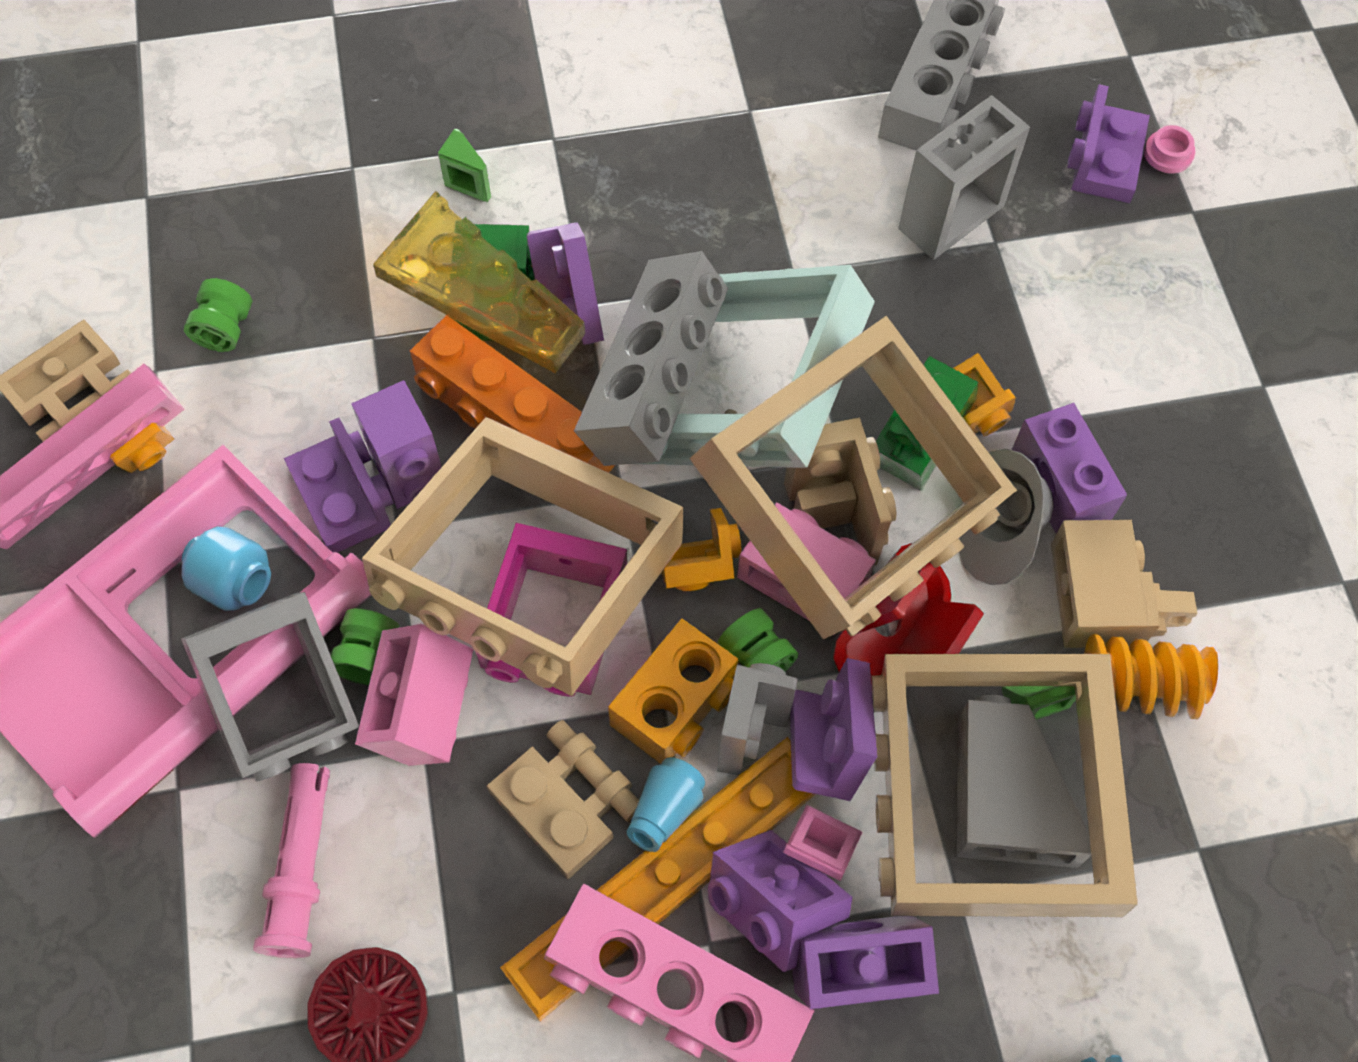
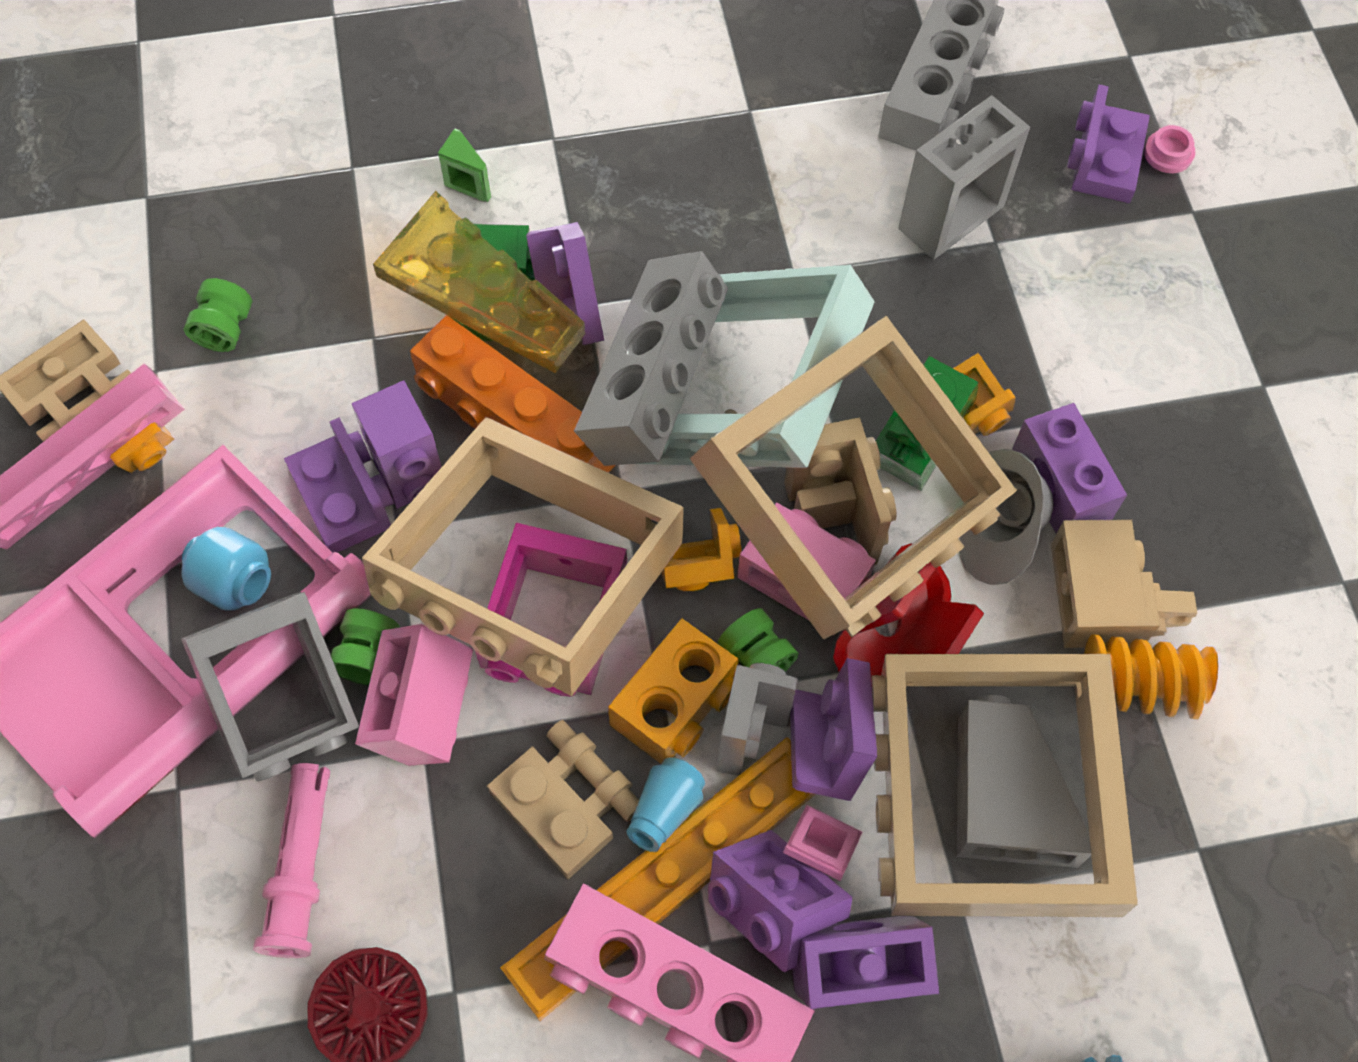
(1041, 699): bright green slope -> none

